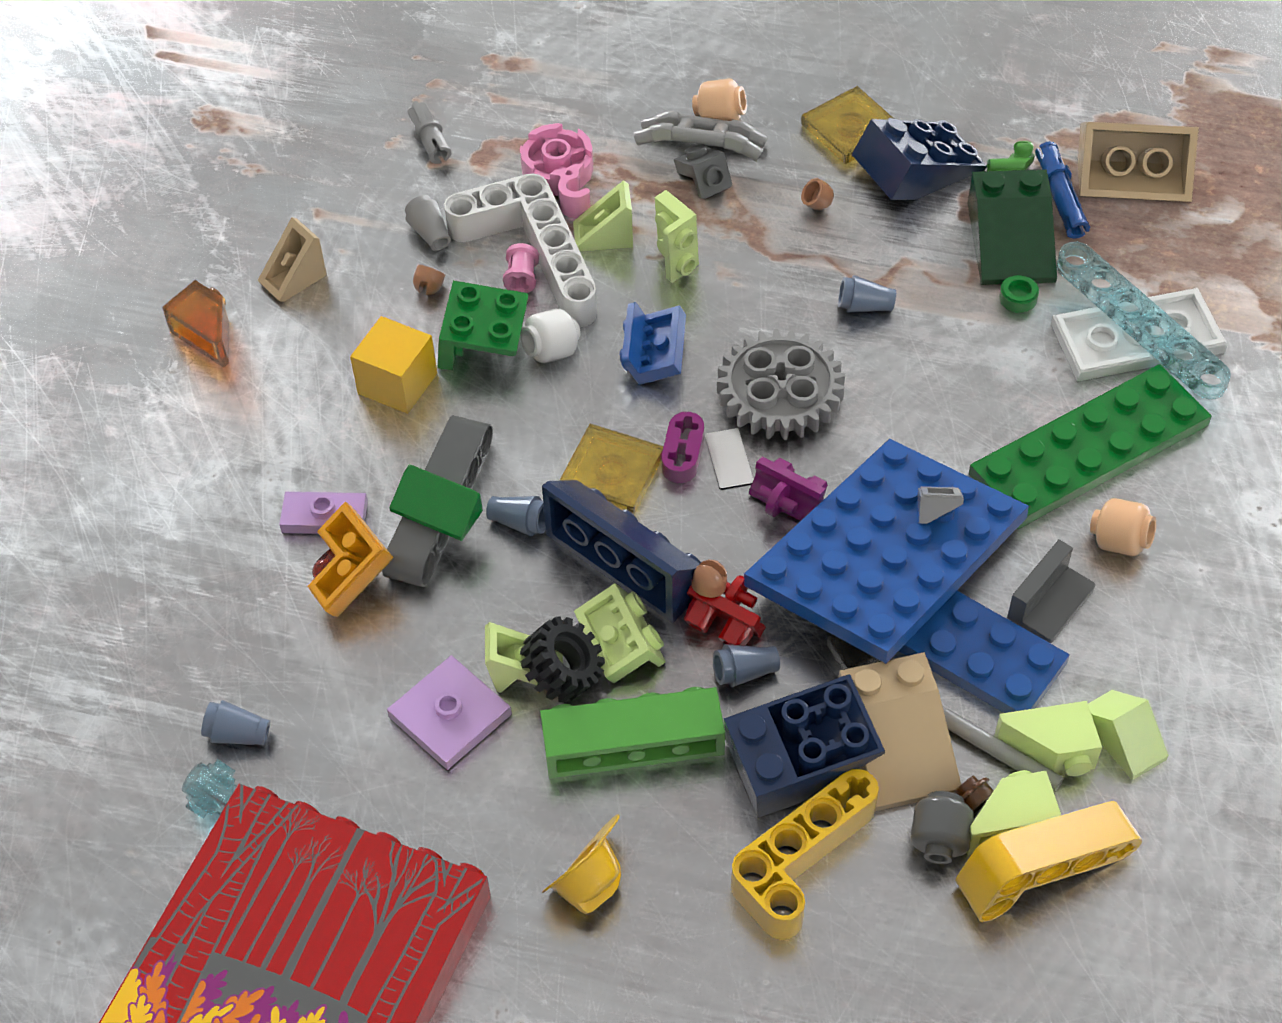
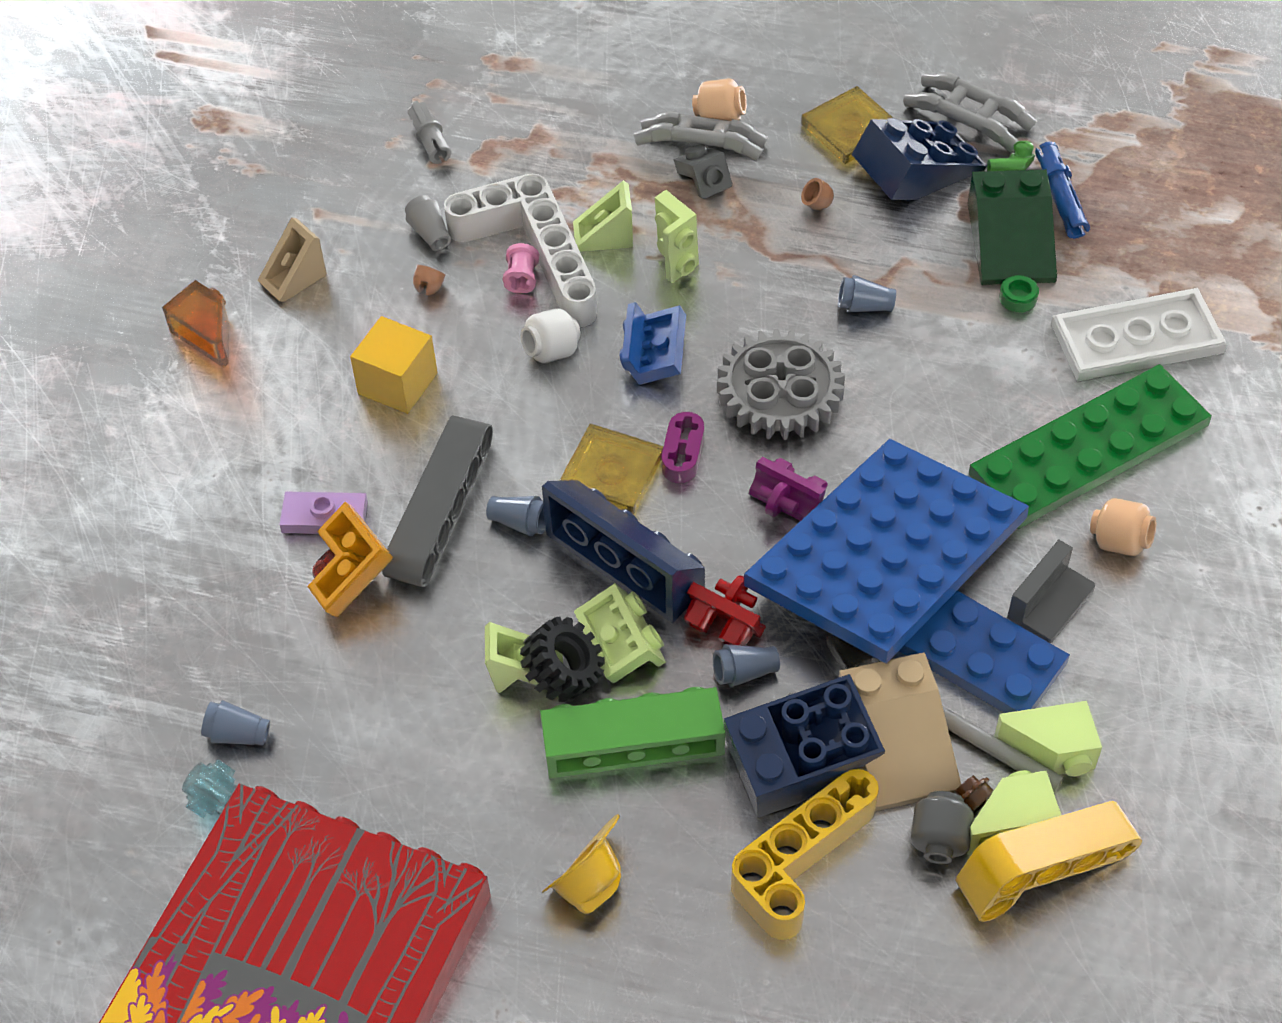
(436, 502): green slope -> none
(449, 712): lavender plate -> none
(481, 321): green bracket -> none
(565, 163): bright pink piece -> none
(709, 579): nougat hinge -> none
(729, 458): white sticker -> none
(937, 501): light grey slope -> none
(982, 119): none -> light grey piece
(1128, 732): yellowish green slope -> none
(1137, 161): tan slope -> none
(1147, 315): clear light blue beam -> none

